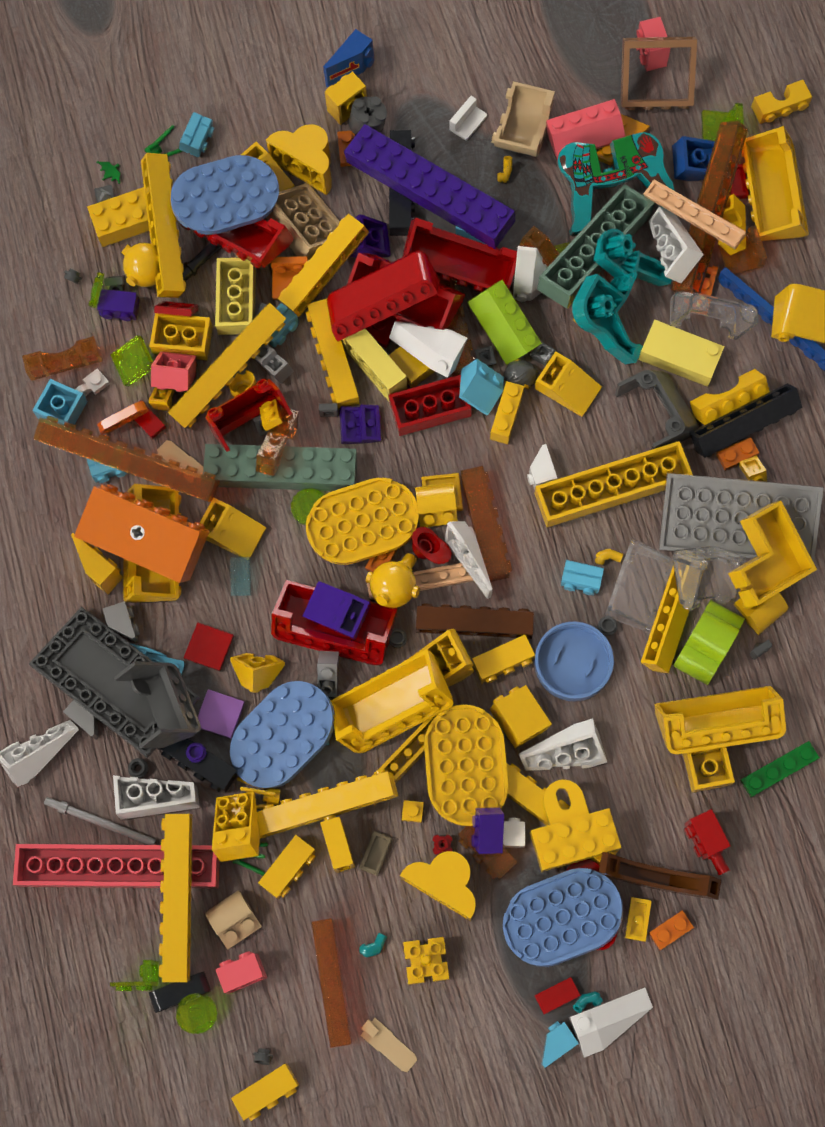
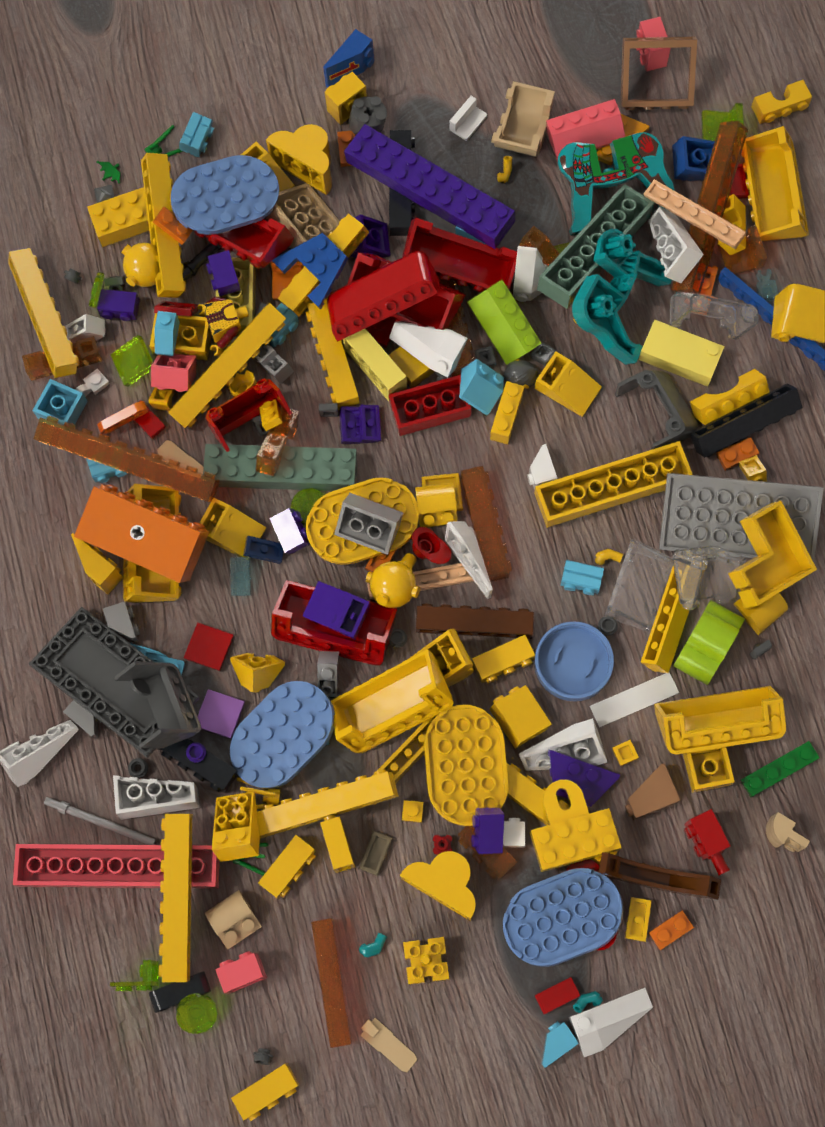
(43, 313): none -> yellow brick
(86, 327): none -> white slope
(166, 333): none -> medium azure slope
(168, 223): none -> orange plate
(223, 272): none -> dark purple brick
(223, 321): none -> torso
(263, 549): none -> dark blue plate
(290, 530): none -> brick
(321, 259): none -> blue wing
(368, 523): none -> light grey slope
(590, 778): none -> dark purple wing
(625, 753): none -> yellow plate
(634, 699): none -> white sticker
(652, 795): none -> medium nougat slope
(766, 288): none -> clear light blue plate
(780, 832): none -> tan brick

